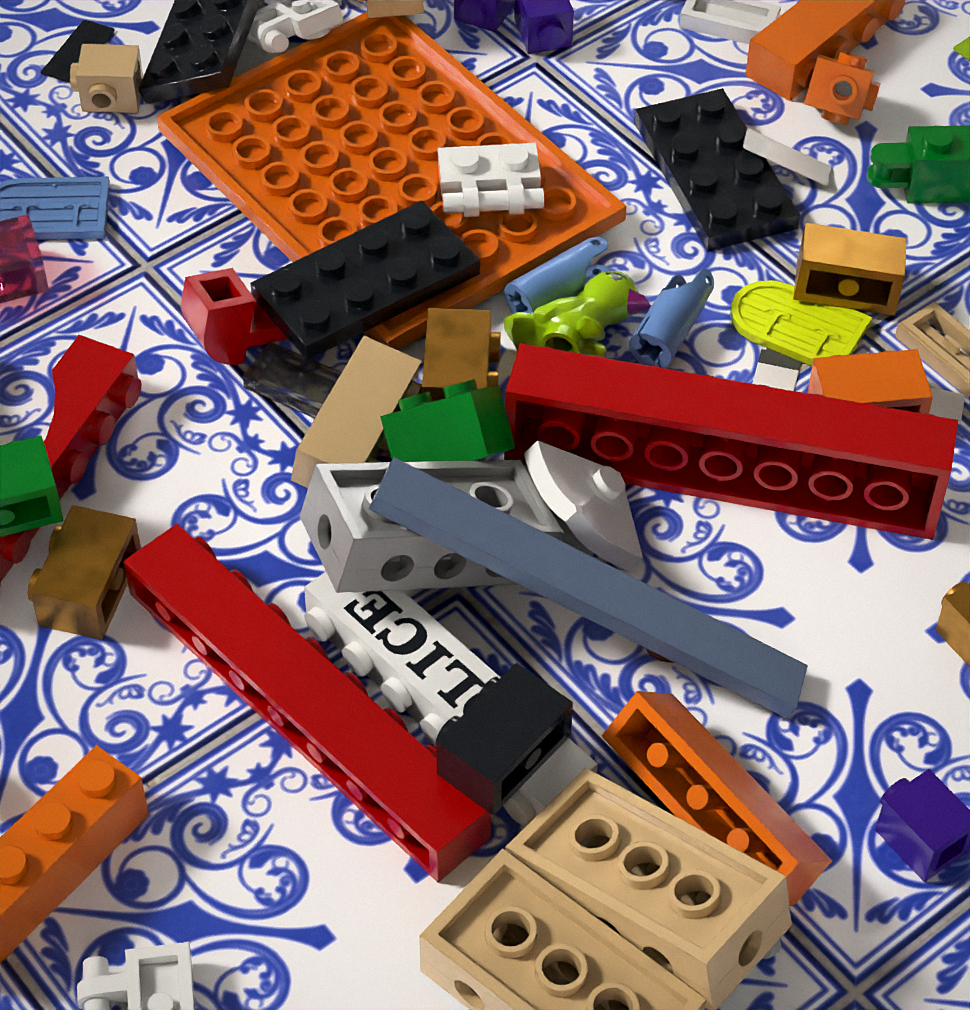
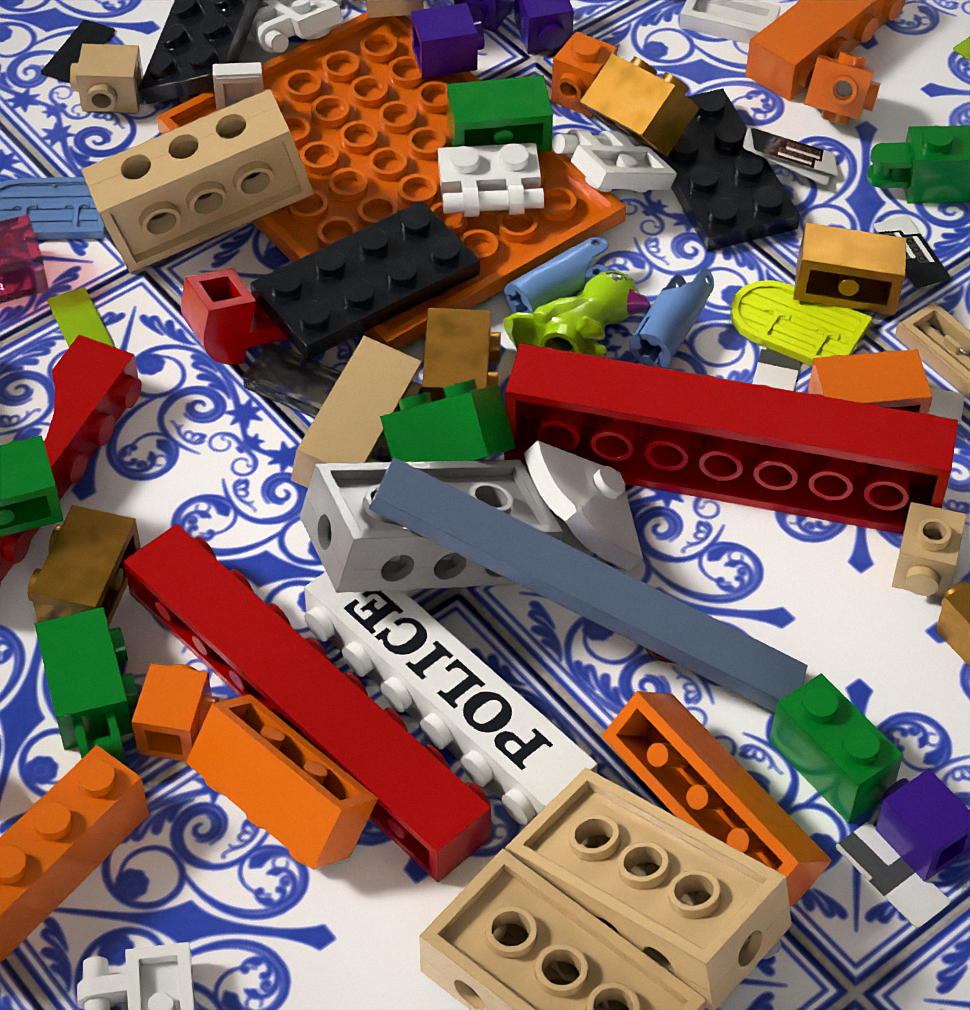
(78, 316): none -> lime sticker
(86, 681): none -> green brick
(171, 710): none -> orange brick
(198, 181): none -> tan brick
(236, 82): none -> white tile
(281, 781): none -> orange brick
(446, 40): none -> dark purple brick
(500, 112): none -> green brick
(503, 737): black brick -> none
(577, 68): none -> orange brick
(614, 161): none -> white plate
(641, 103): none -> brick
(794, 151): none -> sticker
(834, 747): none -> green brick
(892, 875): none -> white sticker
(921, 262): none -> sticker
(929, 550): none -> tan brick

